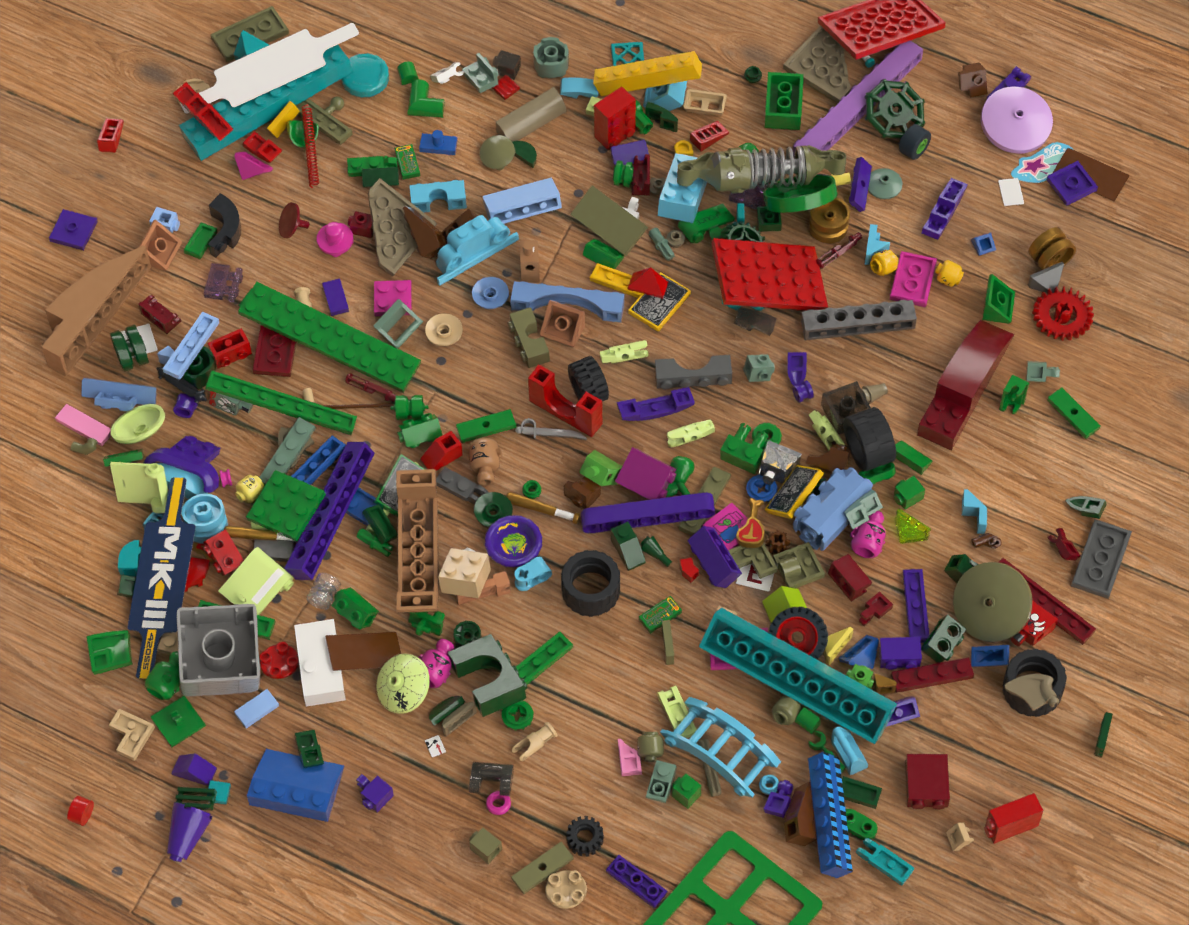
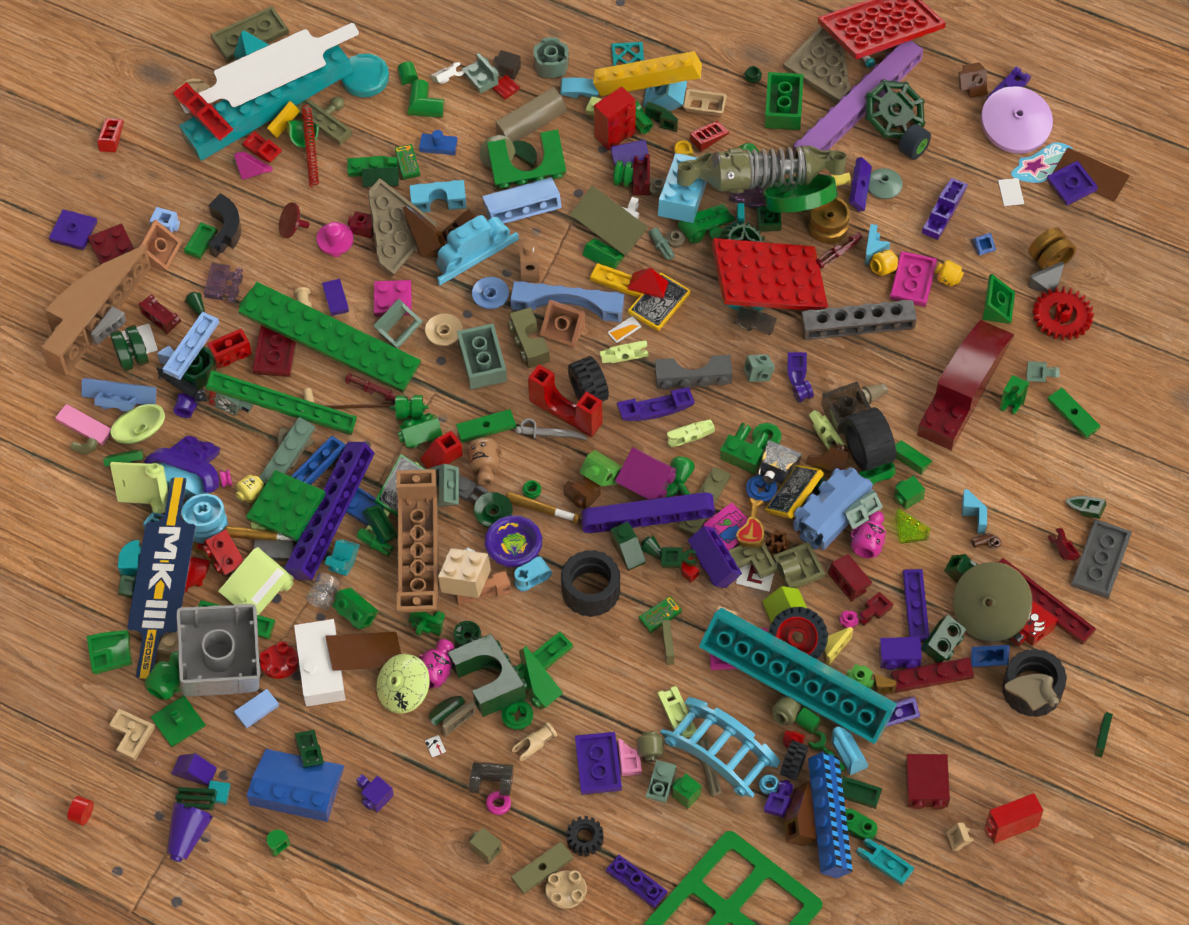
(110, 243): none -> dark red plate
(110, 322): none -> light grey slope
(195, 302): none -> dark green cone
(277, 841): none -> green brick
(343, 557): none -> teal brick
(448, 485): none -> sand green tile
(482, 356): none -> sand green brick
(506, 174): none -> green arch
(539, 683): none -> green slope
(598, 763): none -> dark purple plate
(624, 329): none -> sticker
(674, 557): none -> dark green plate
(790, 736): none -> red plate
(794, 760): none -> black tyre
(849, 623): none -> dark pink plate
(862, 652): blue slope -> none

